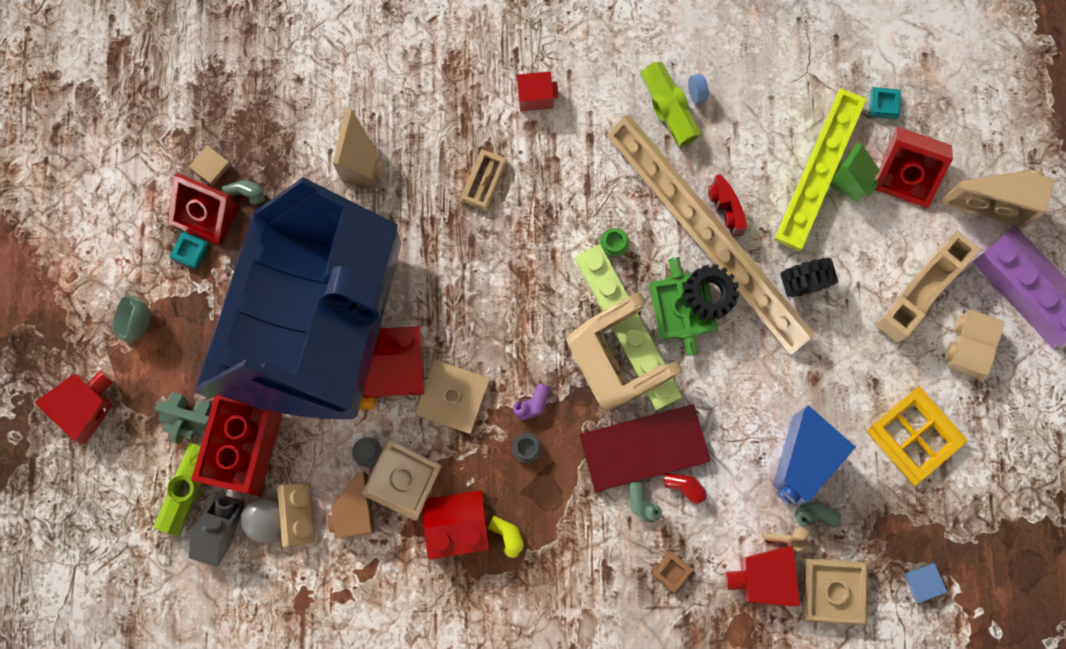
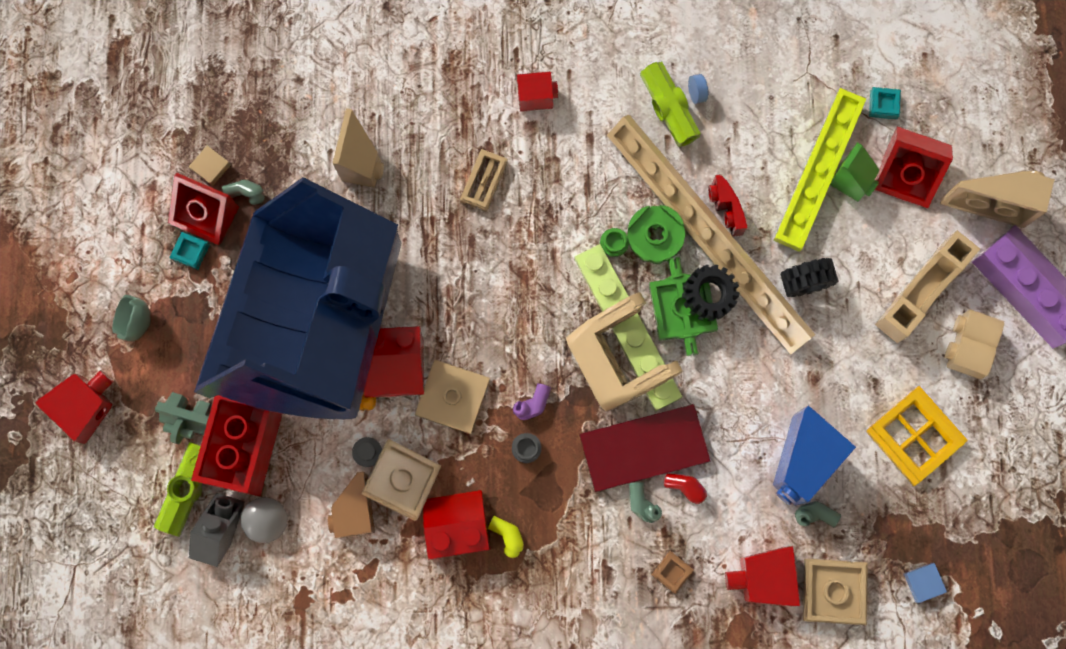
(295, 514): tan plate -> none
(672, 233): none -> bright green plate
(797, 539): tan hand -> none

